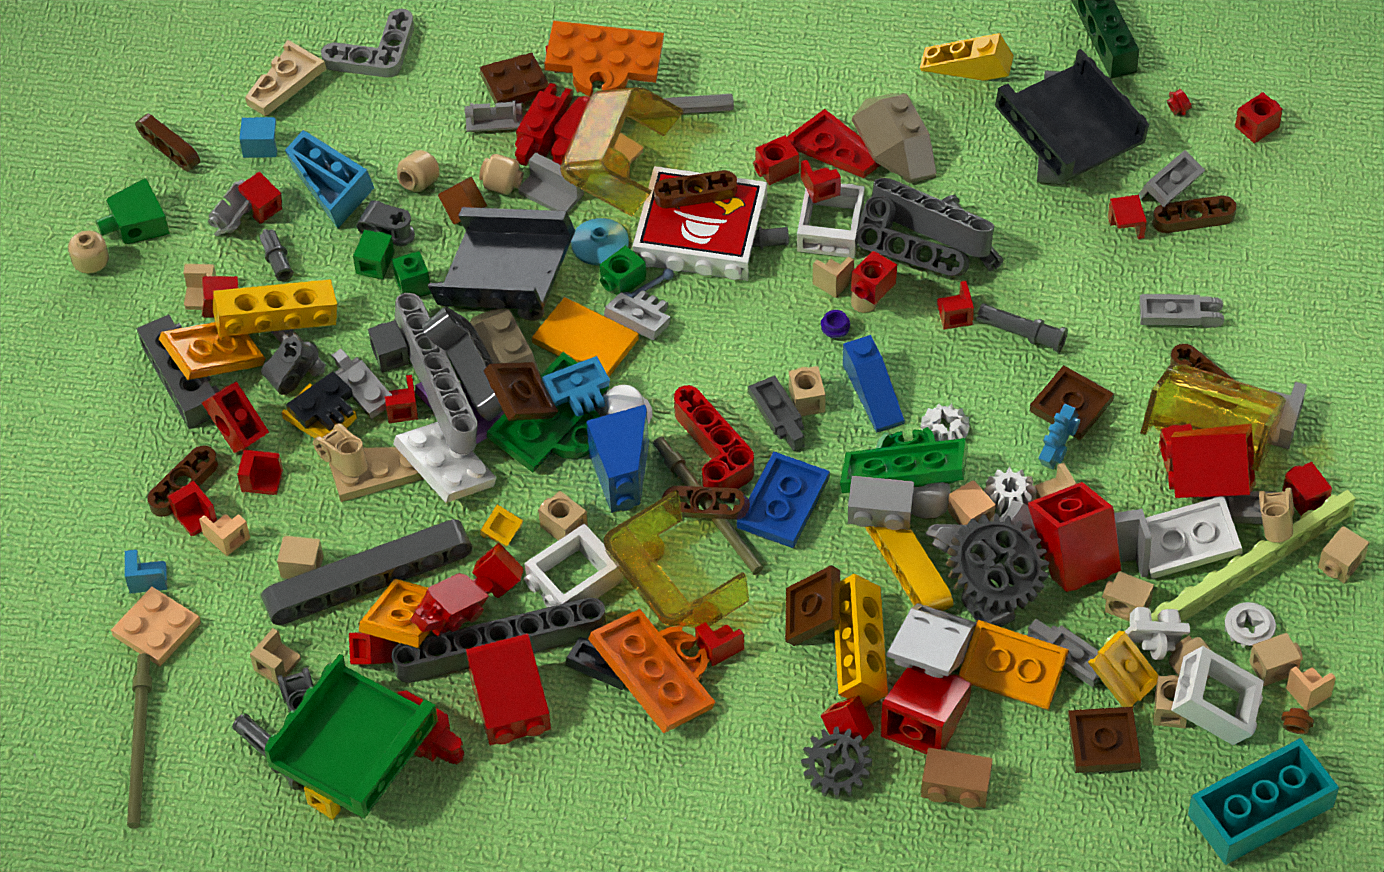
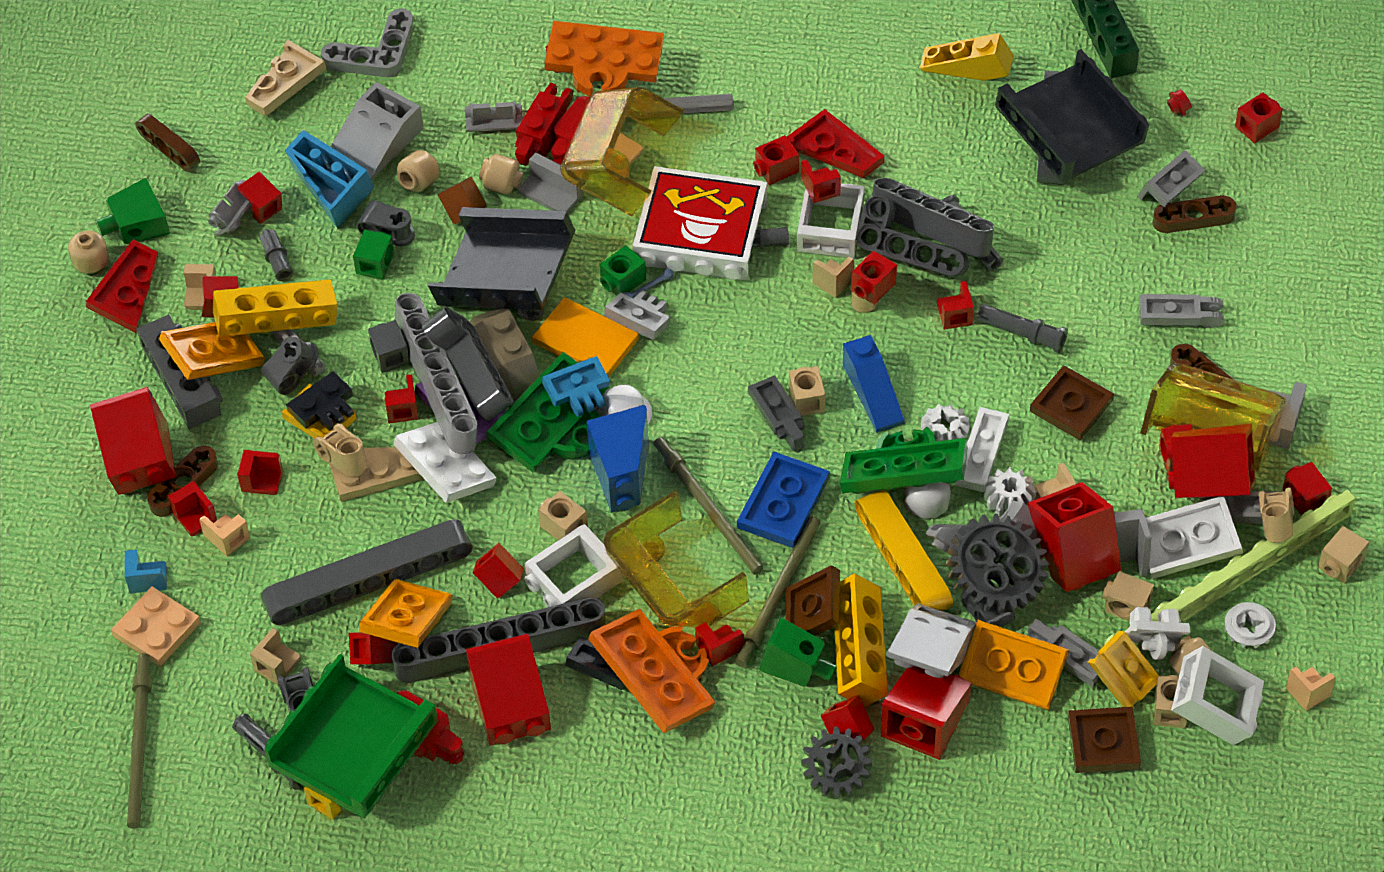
(125, 286): none -> red wing
(133, 440): none -> red slope
(235, 417): red brick -> none
(258, 137): dark azure panel -> none
(299, 556): tan panel -> none
(365, 386): light grey hinge -> none
(378, 128): none -> light grey slope
(411, 274): green brick -> none
(452, 603): red hinge -> none
(501, 526): yellow panel -> none
(514, 79): reddish brown plate -> none
(520, 391): reddish brown plate -> none
(596, 249): medium azure dish -> none
(674, 185): reddish brown beam -> none
(710, 437): red beam -> none
(716, 510): reddish brown beam -> none
(754, 635): none -> olive bar
(795, 655): none -> green torso
(835, 324): dark purple plate -> none
(880, 502): light grey brick -> none
(896, 136): dark tan wedge -> none
(956, 778): medium nougat brick -> none
(970, 503): light nougat panel -> none
(983, 448): none -> white plate
(1065, 424): dark azure hinge -> none
(1127, 213): red panel -> none
(1263, 801): teal brick -> none
(1275, 658): tan brick -> none
(1297, 721): dark orange plate -> none

